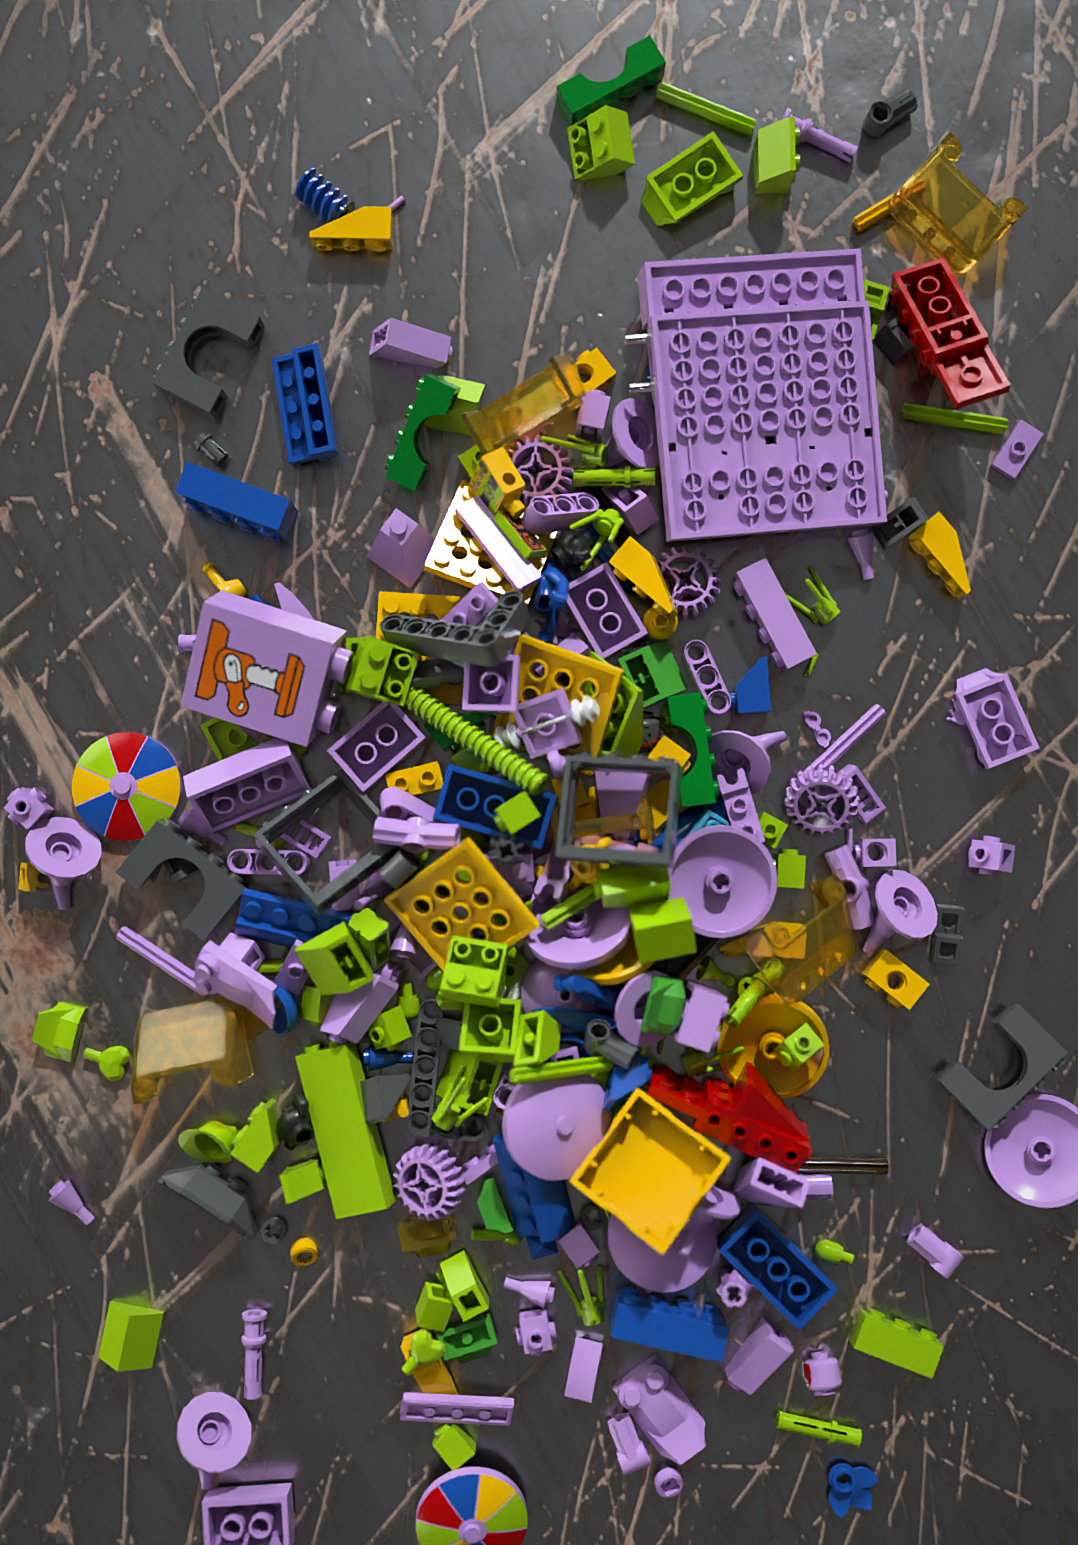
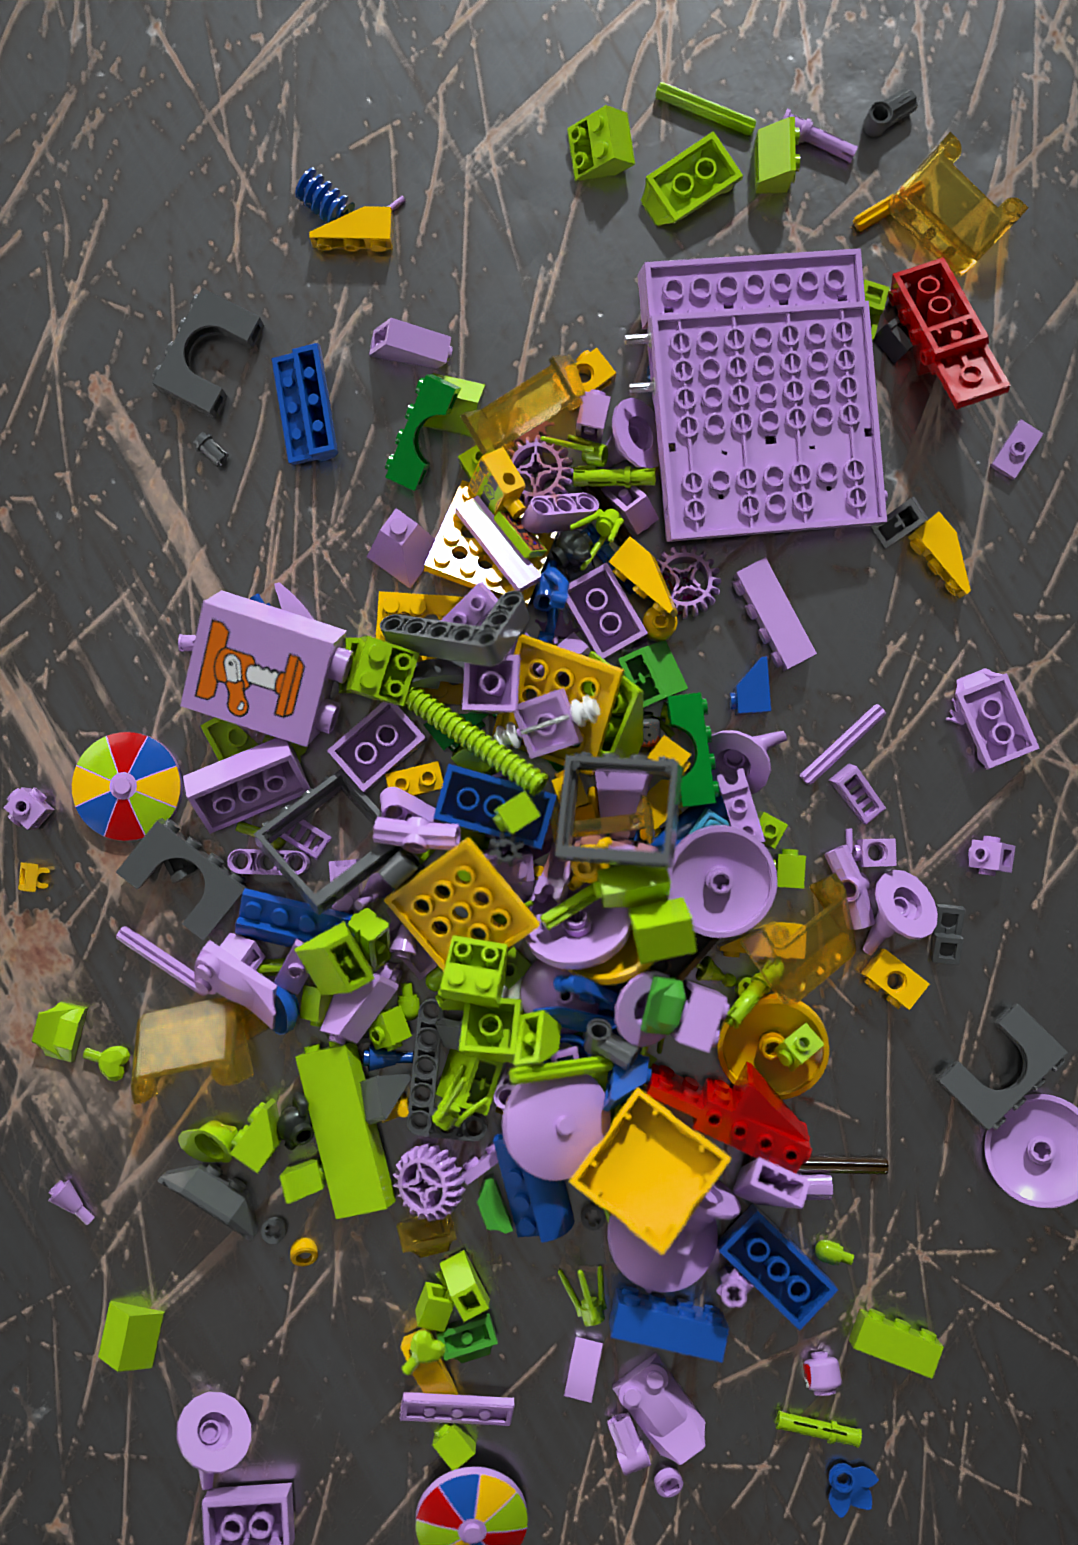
(63, 852): lavender piece -> none
(193, 825): lavender cone -> none
(231, 586): yellow bar -> none
(236, 501): blue brick -> none
(253, 1341): lavender pin -> none
(509, 1239): lime bar -> none
(535, 1332): lavender brick -> none
(536, 1291): lavender cone -> none
(541, 1249): blue slope -> none
(556, 763): lavender tile -> none
(580, 1245): lavender brick -> none
(583, 96): green arch -> none
(697, 1064): lime plant -> none
(706, 664): lavender beam -> none
(758, 1356): lavender slope -> none
(811, 664): lime piece -> none
(813, 721): lavender piece -> none
(825, 608): lime plant -> none
(830, 818): lavender gear -> none
(862, 546): lavender cone -> none
(938, 1253): lavender piece -> none
(954, 418): lime axle -> none

